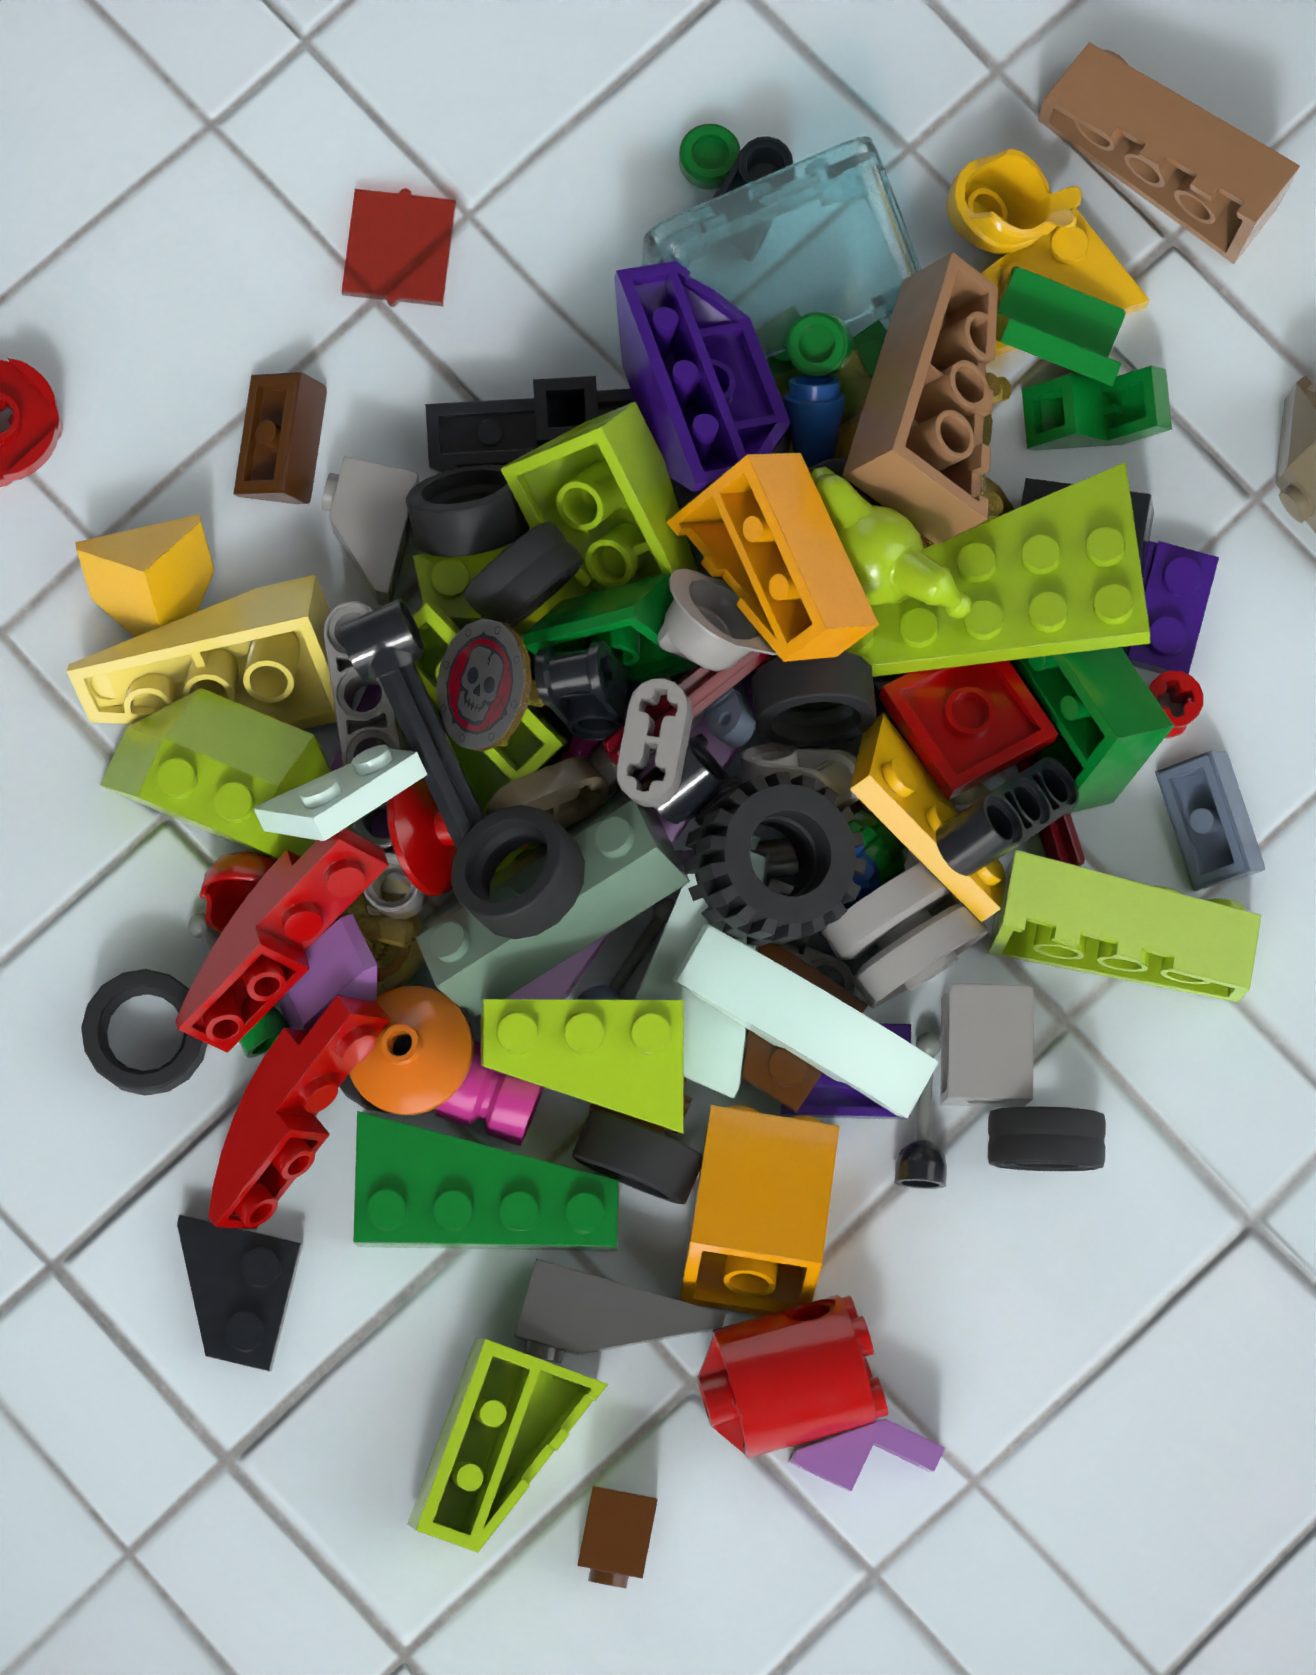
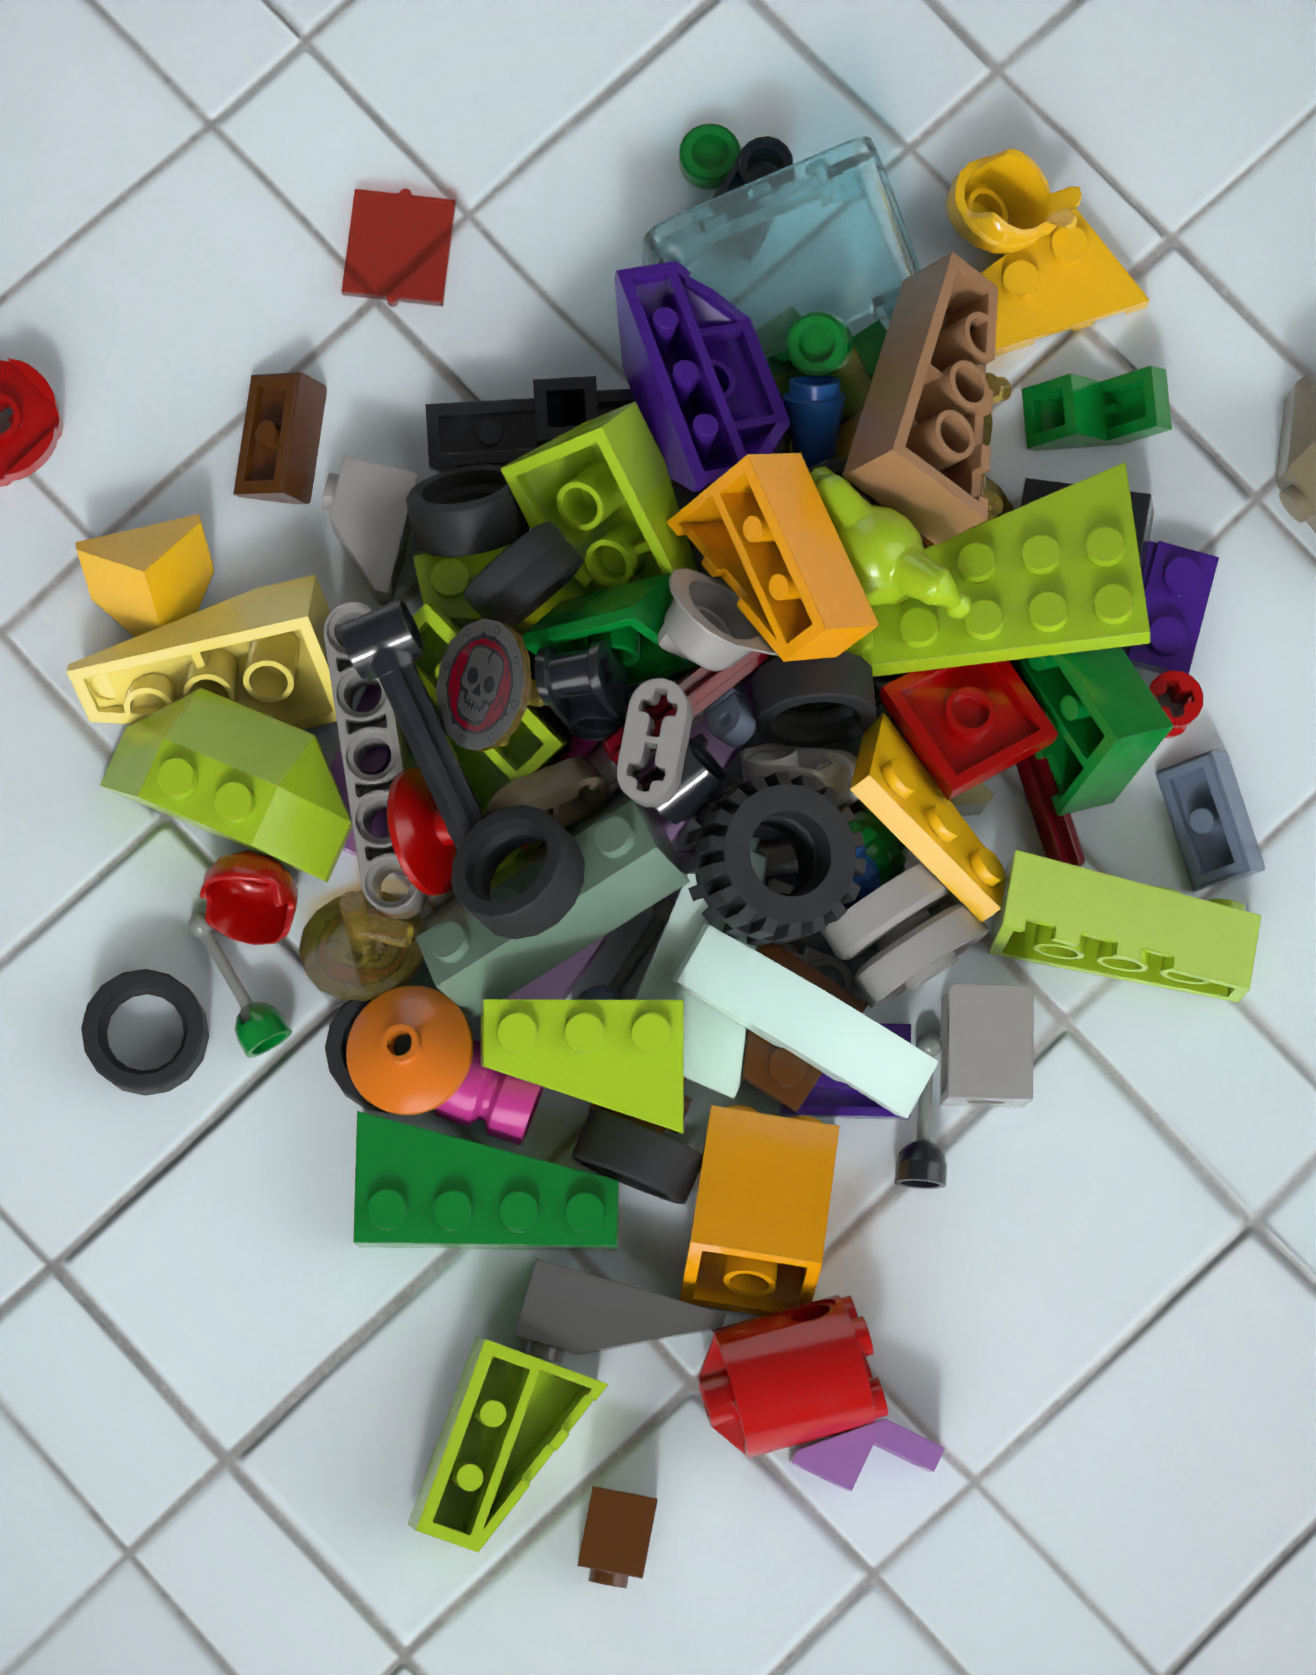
(238, 1289): black wing -> none
(267, 937): red slope -> none
(276, 1120): red slope -> none
(338, 967): medium lavender slope -> none
(342, 796): light aqua wing -> none
(1007, 816): black beam -> none
(1046, 1138): black tyre -> none
(1059, 324): green panel -> none
(1168, 150): medium nougat wedge -> none

